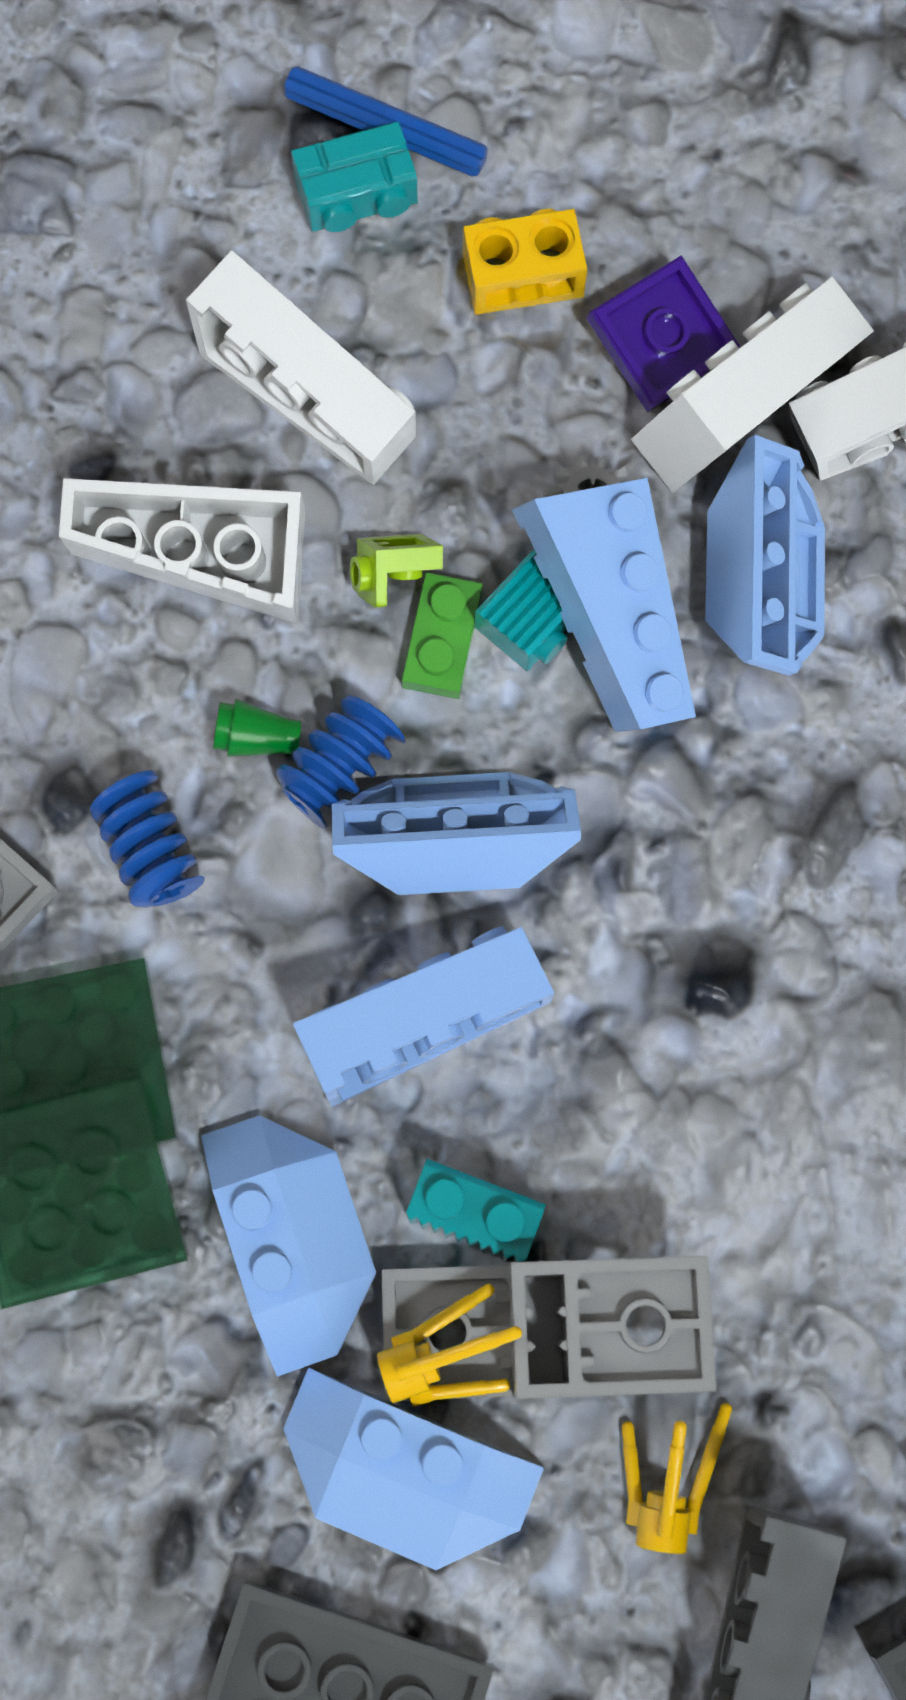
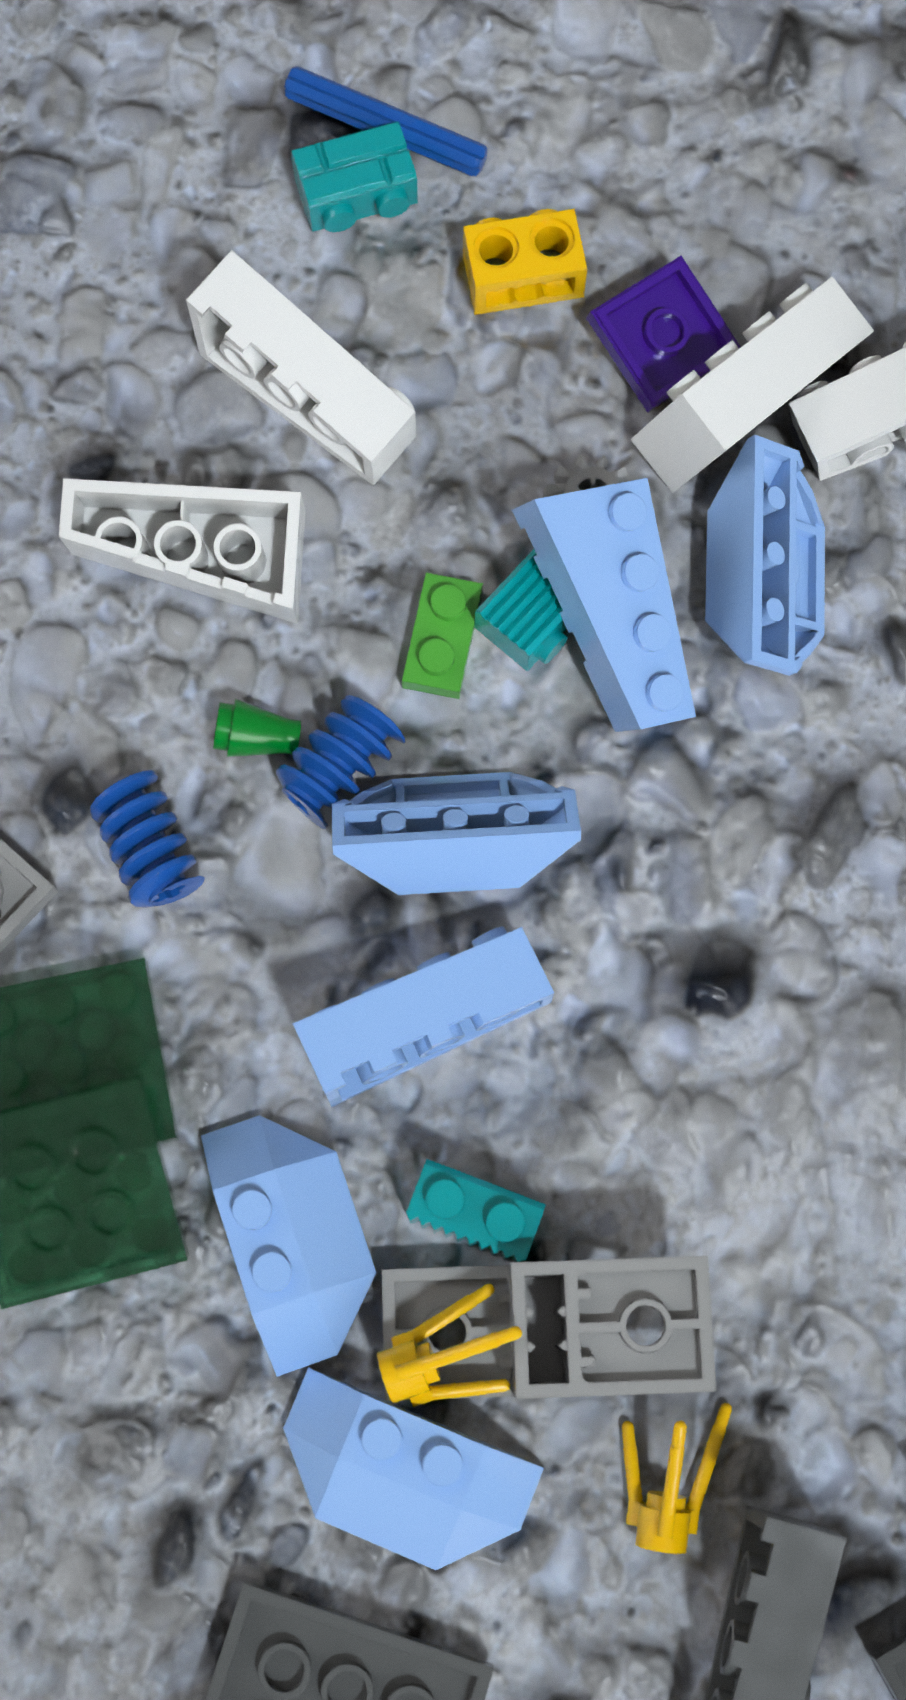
(391, 556): lime bracket -> none

